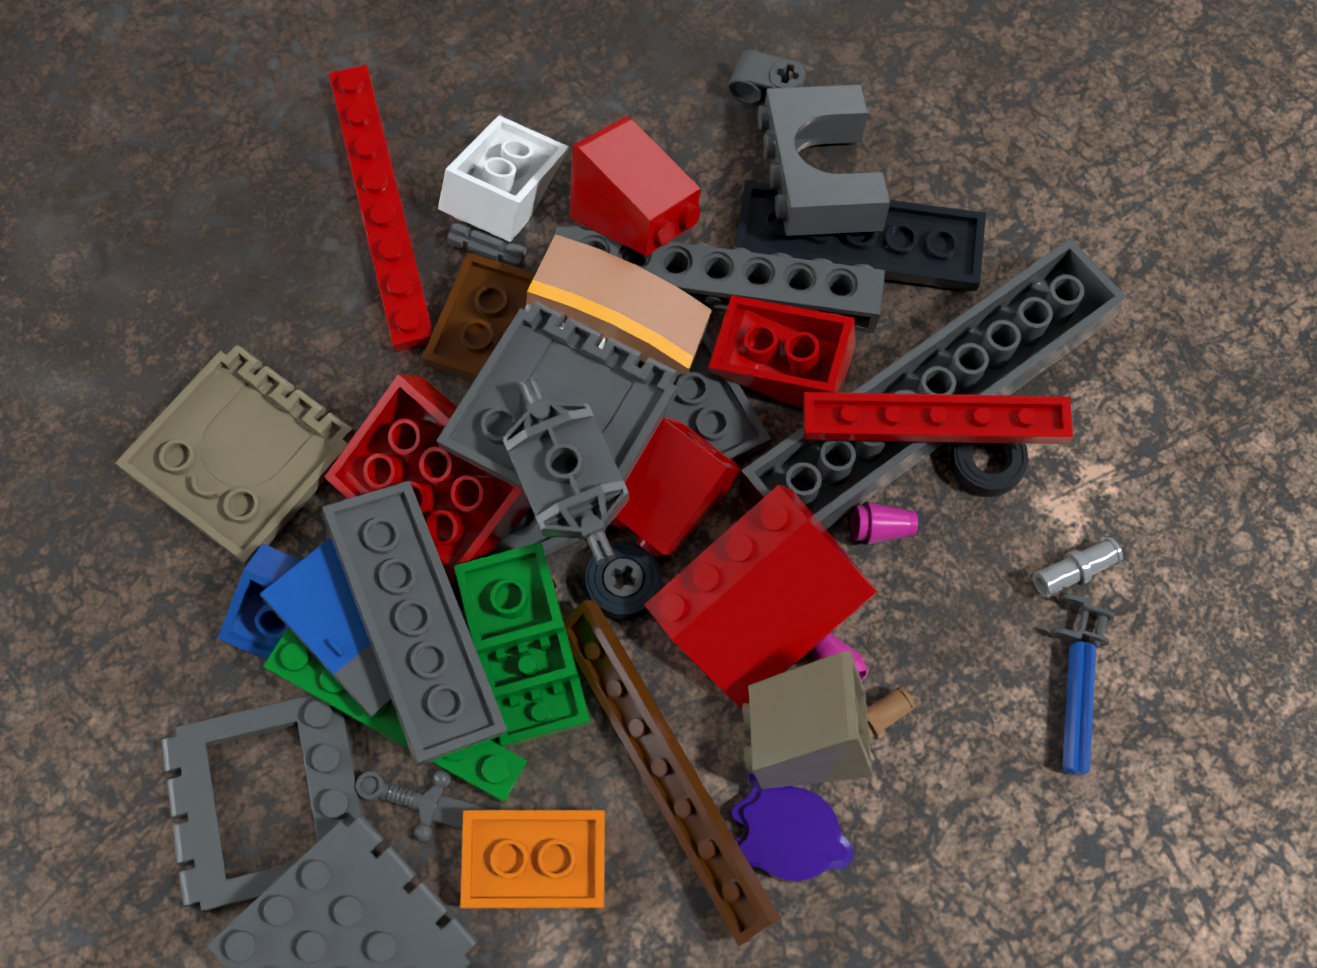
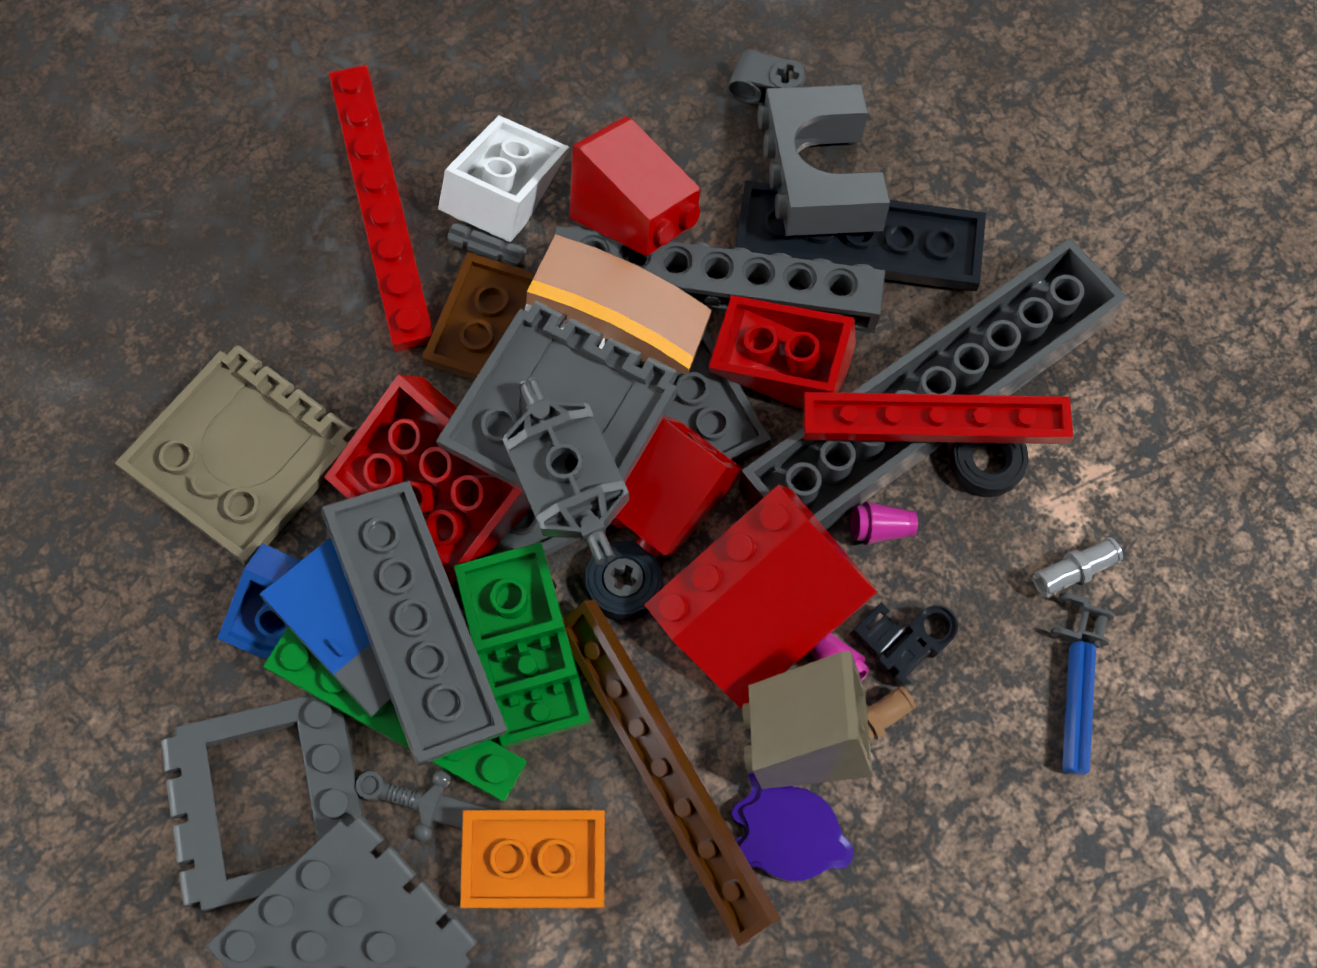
(902, 649): none -> black piece

